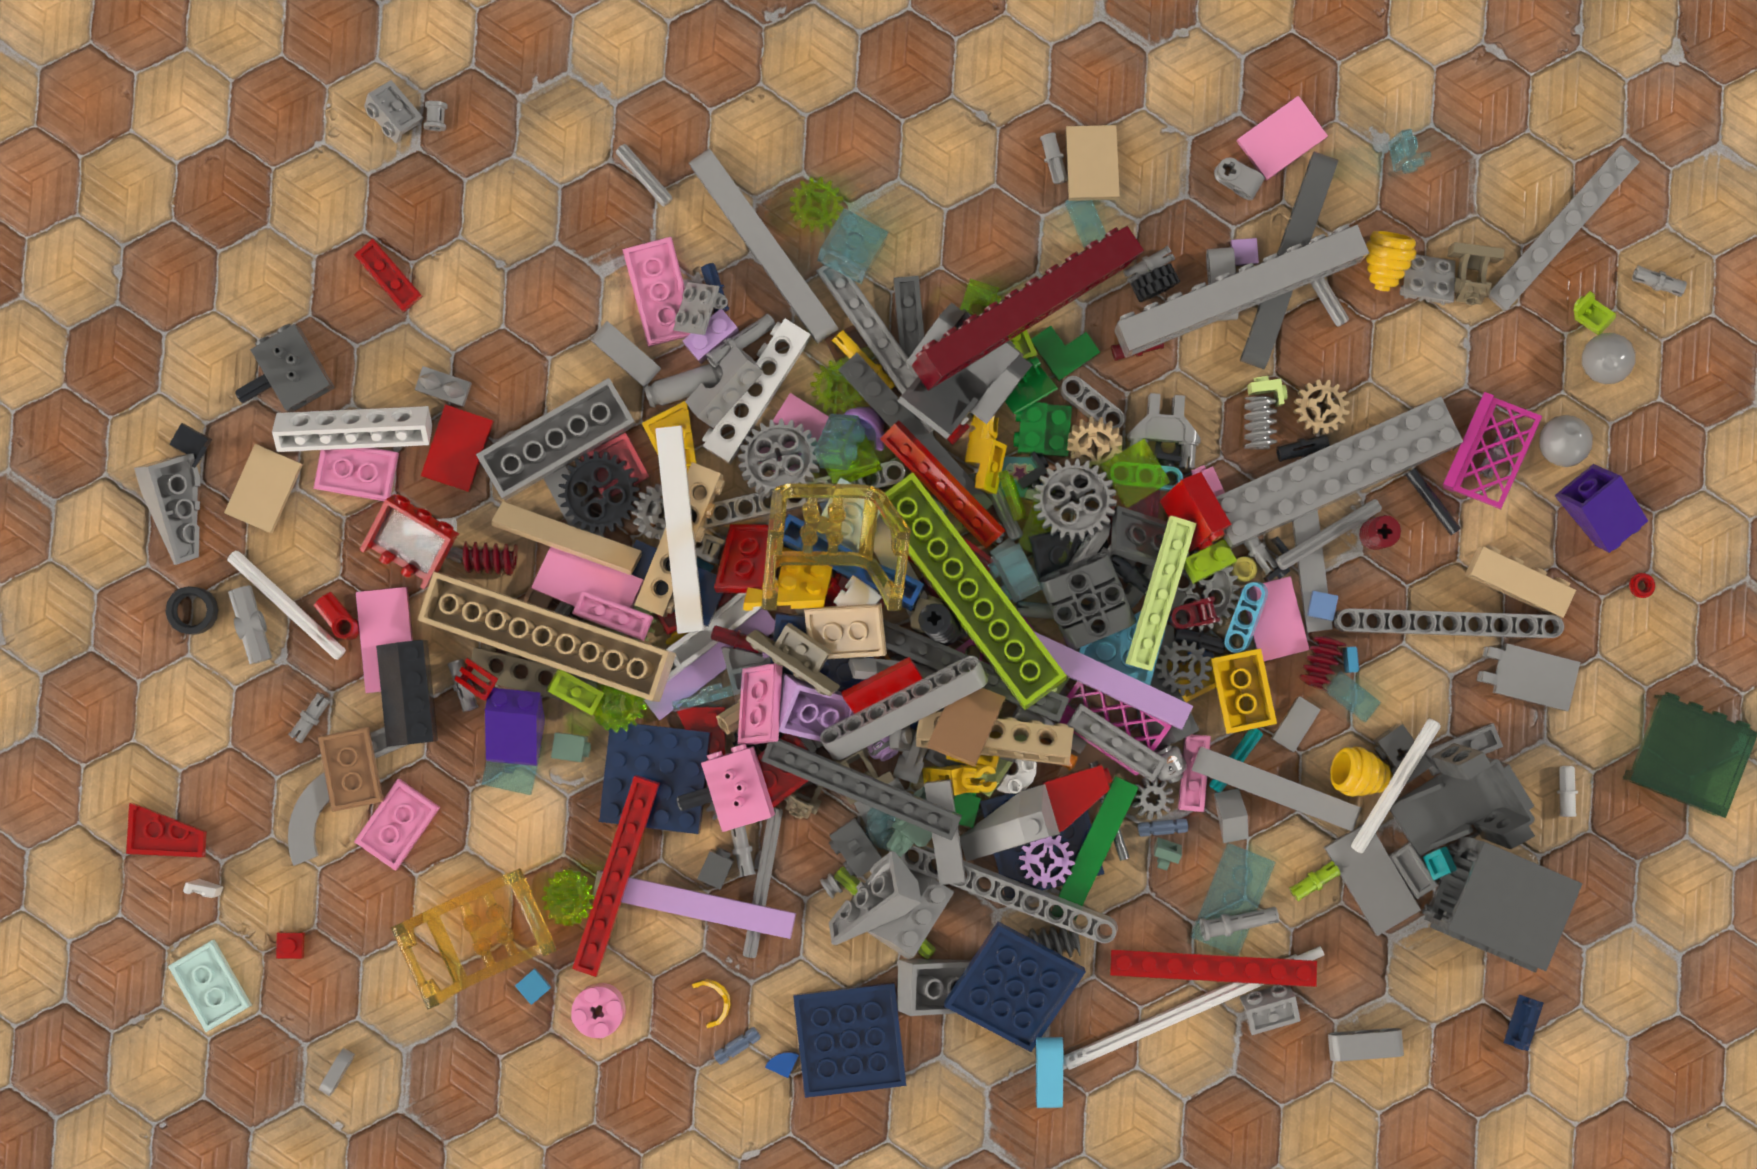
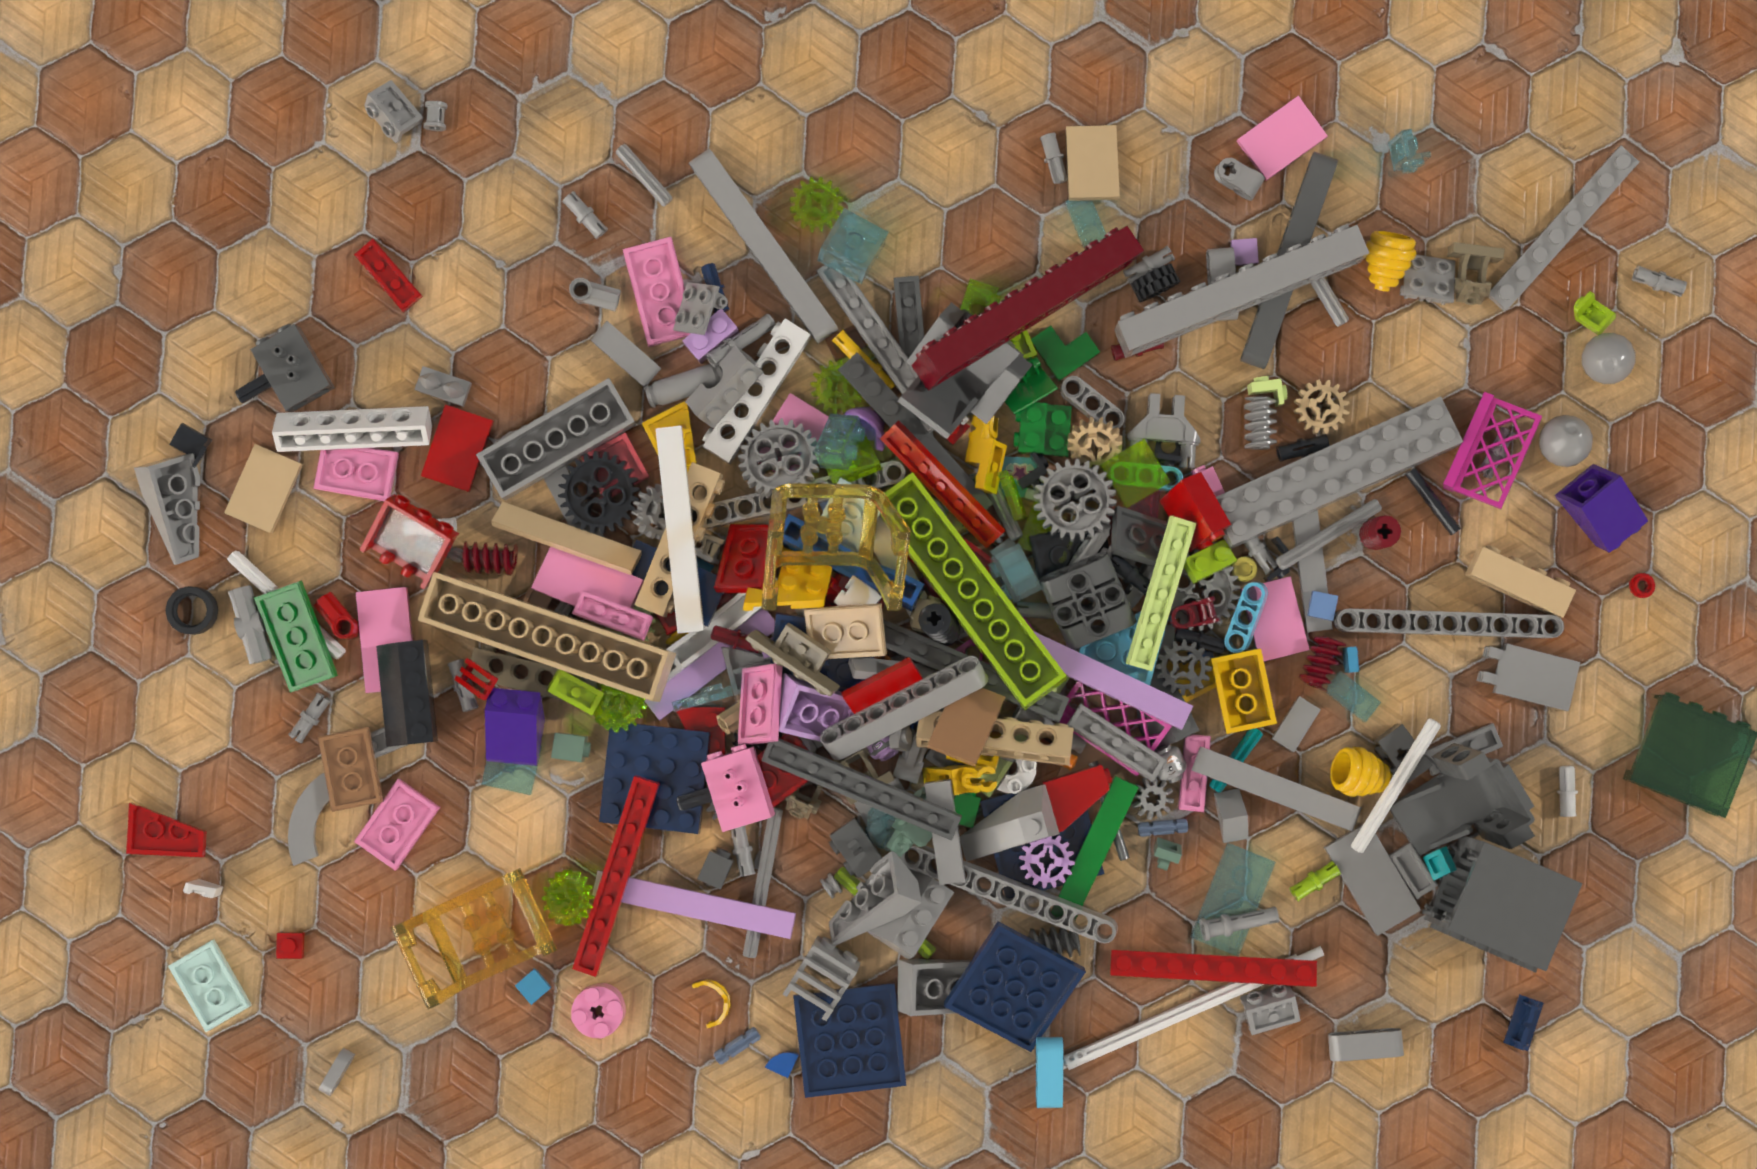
(296, 636): none -> tile
(585, 215): none -> light grey pin
(597, 294): none -> light grey piece
(830, 962): none -> light grey plate

